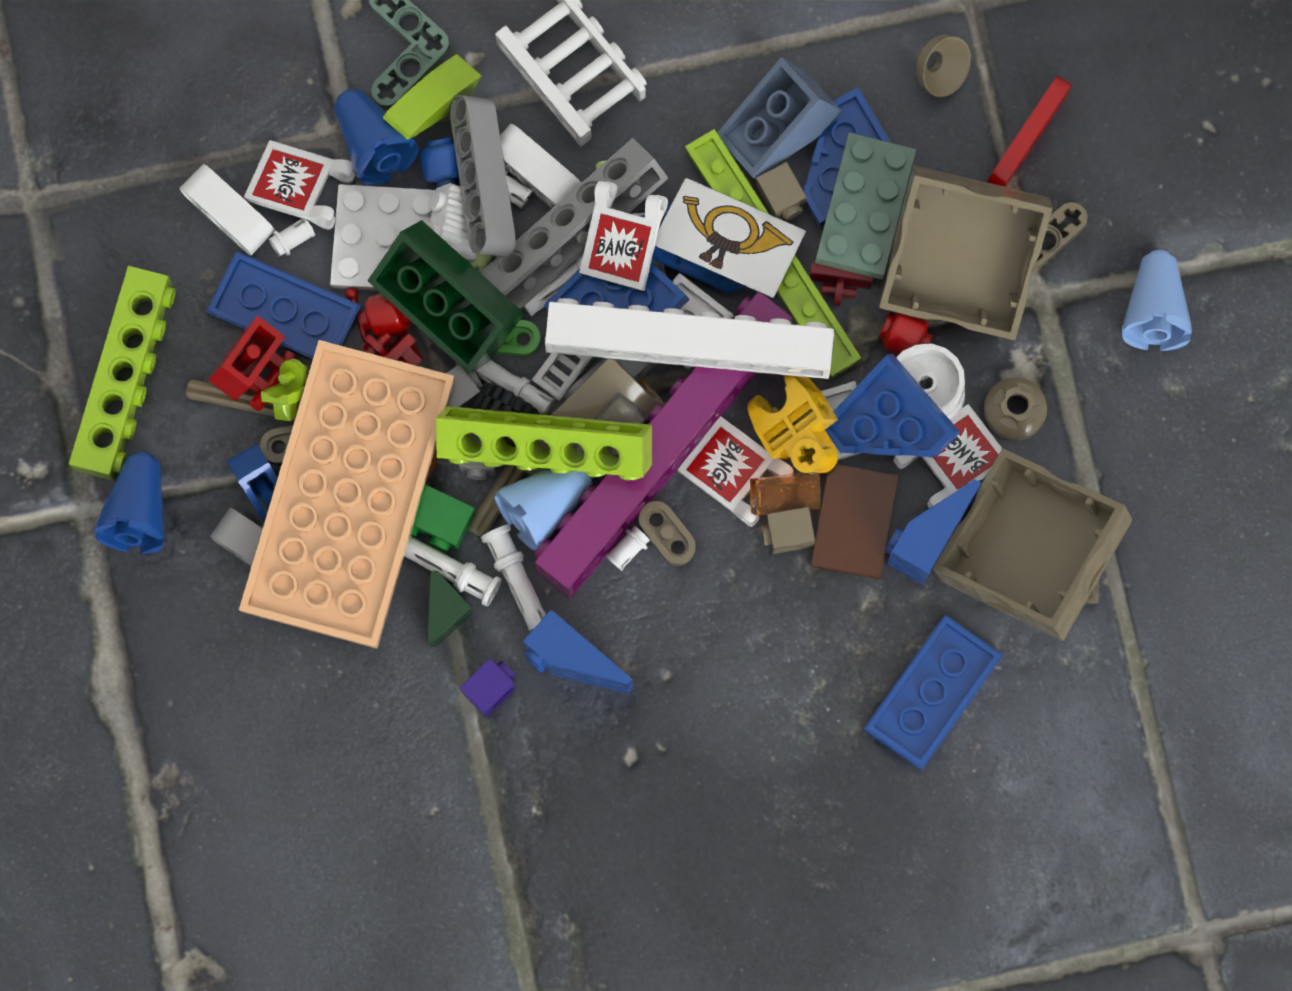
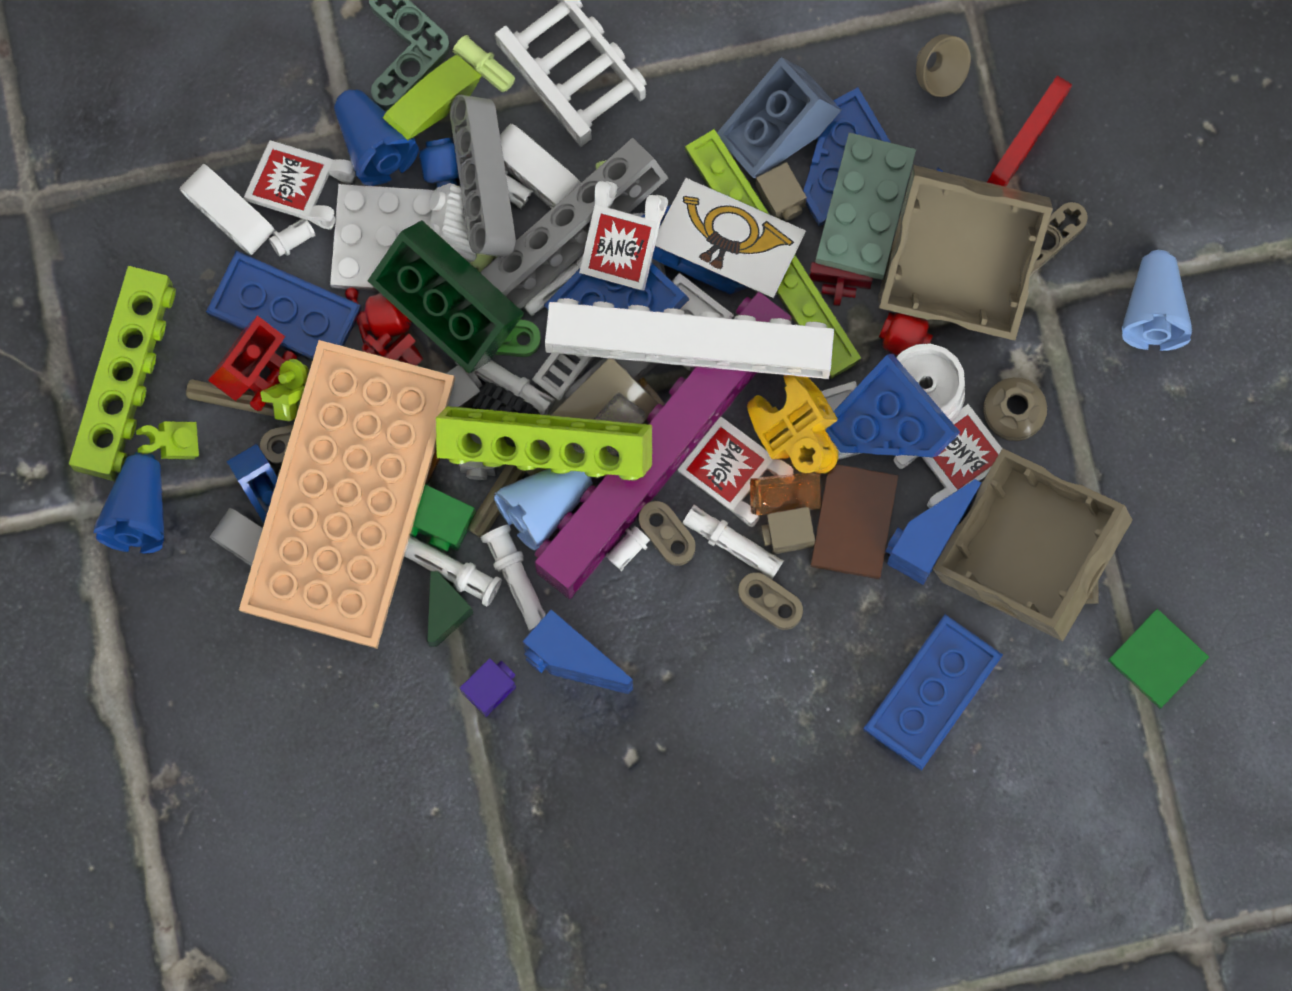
(173, 439): none -> lime plate
(484, 63): none -> yellowish green axle
(739, 546): none -> white pin
(771, 601): none -> dark tan plate
(1158, 658): none -> green tile

